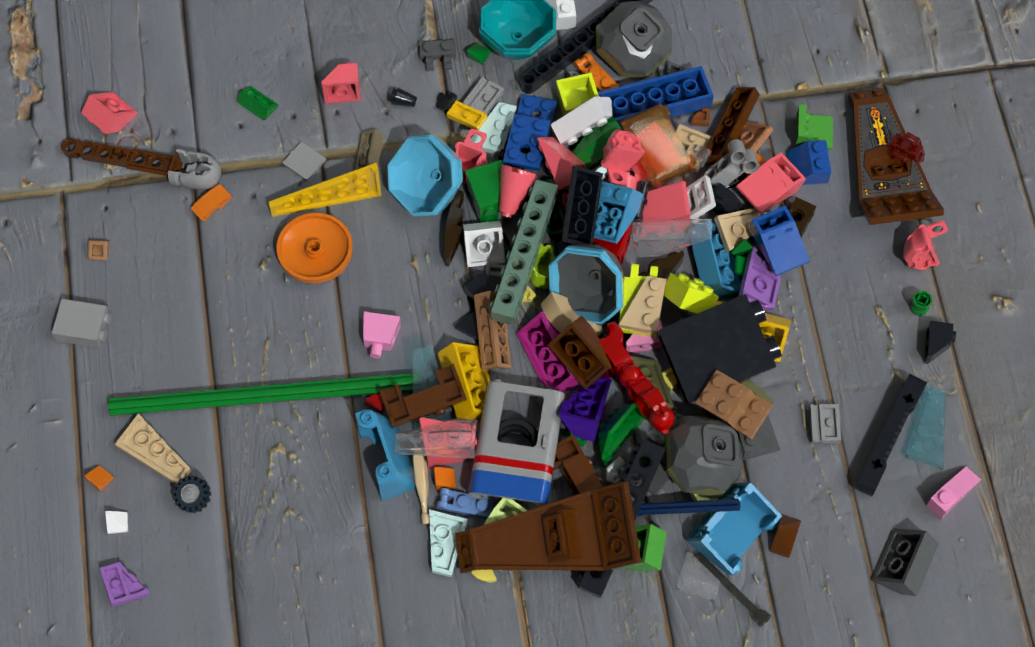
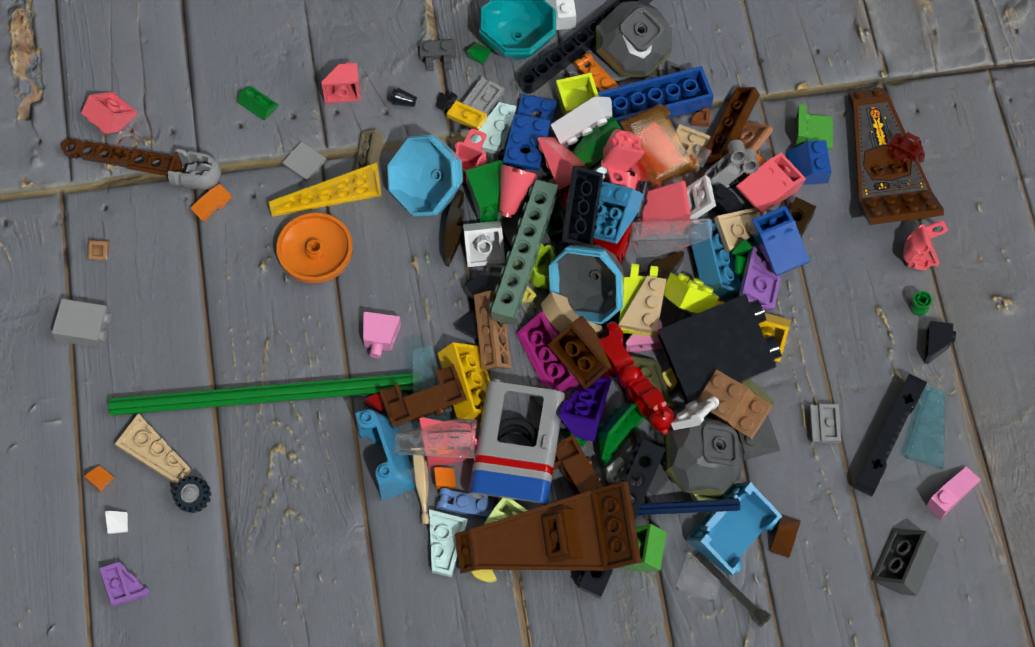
(694, 413): none -> white plate

